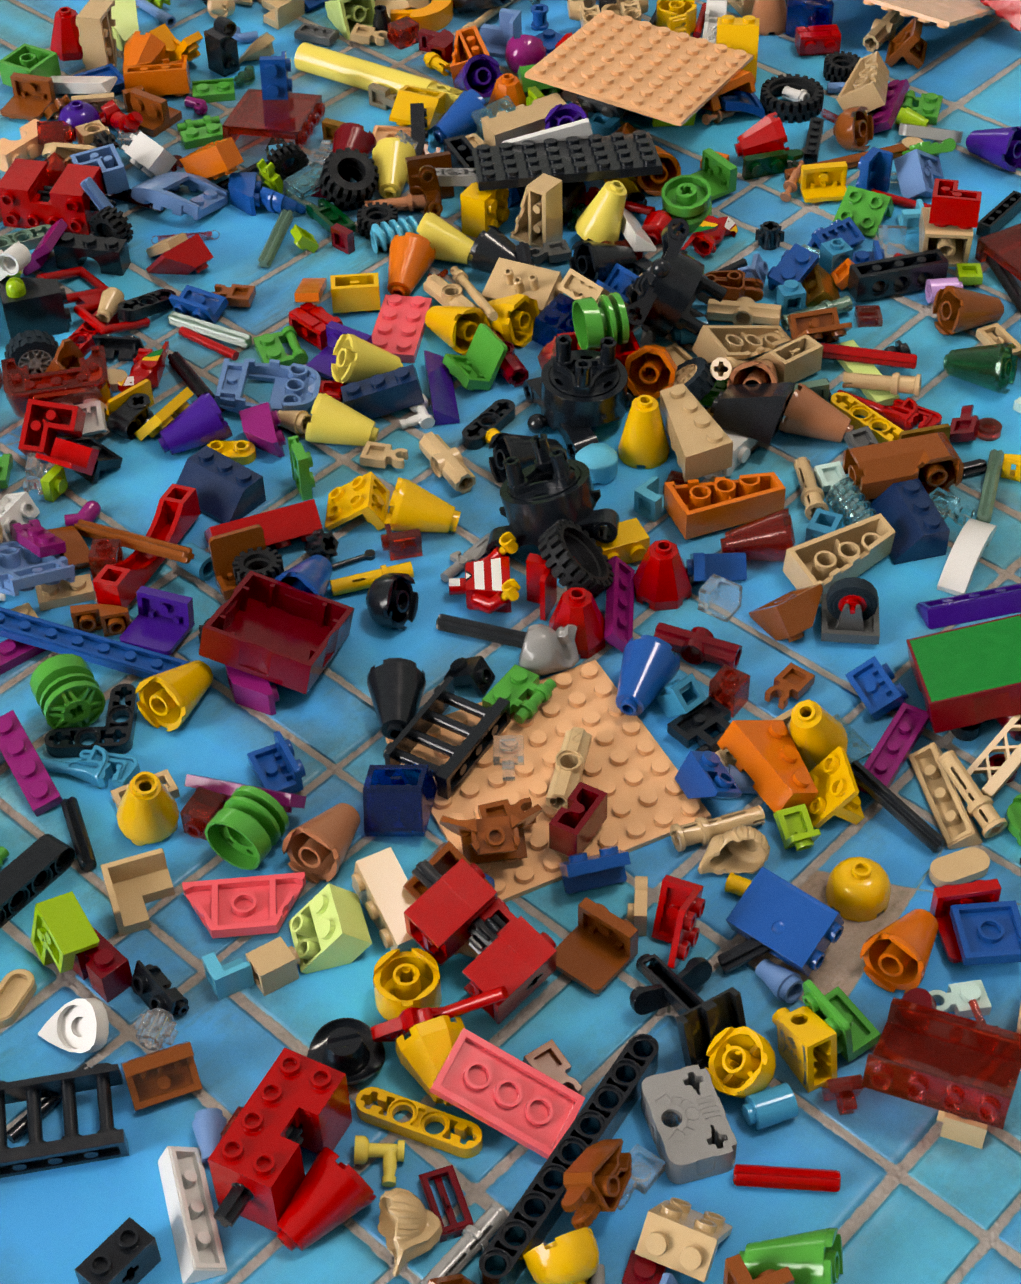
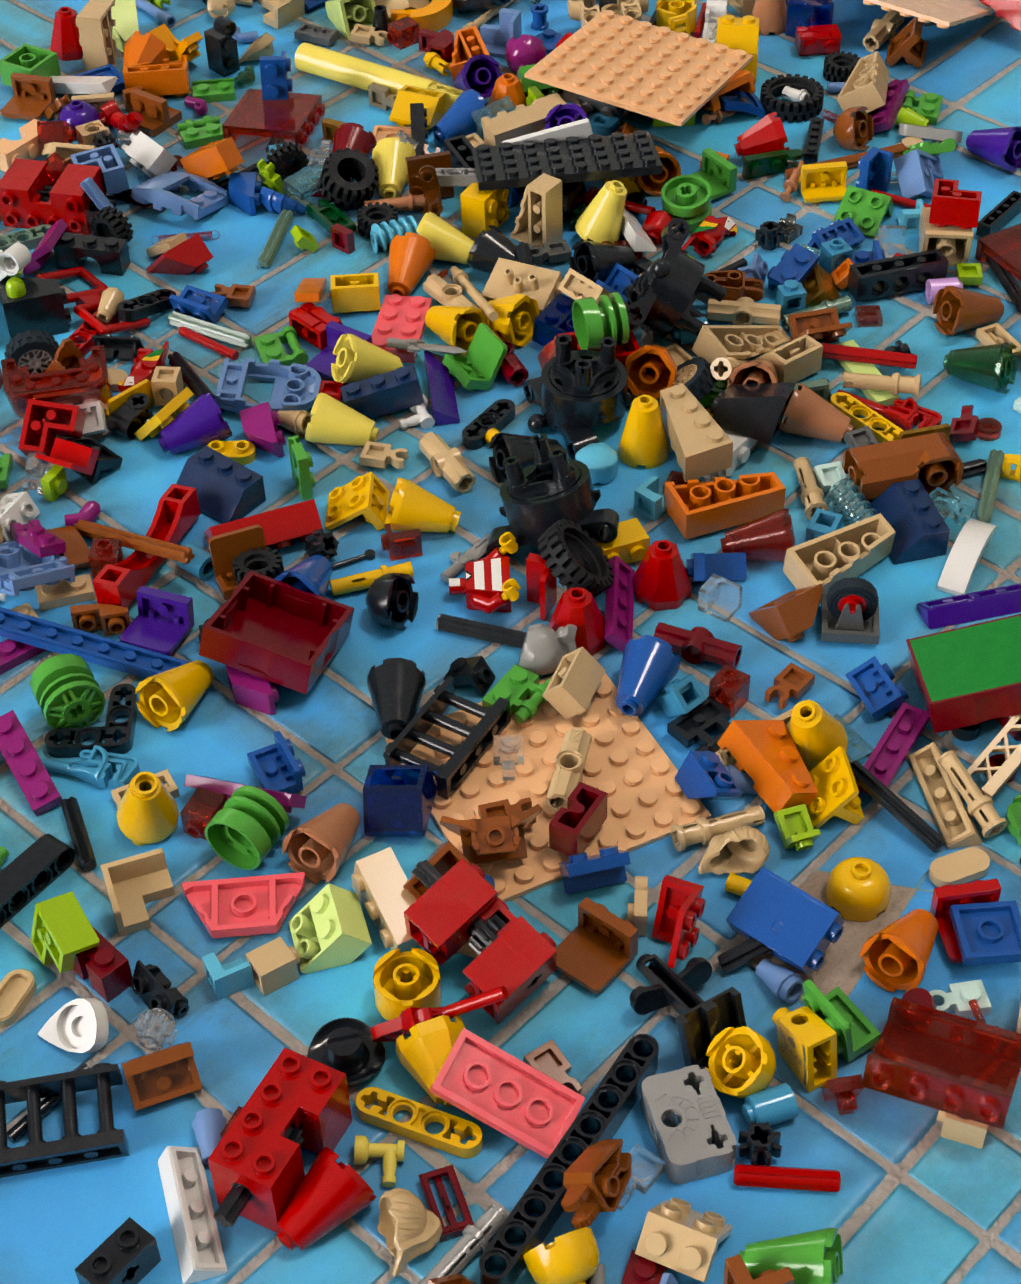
(166, 384): none -> tan brick
(416, 345): none -> light grey sword
(574, 683): none -> tan brick
(759, 1144): none -> black gear
(790, 227): none -> clear smoke tile

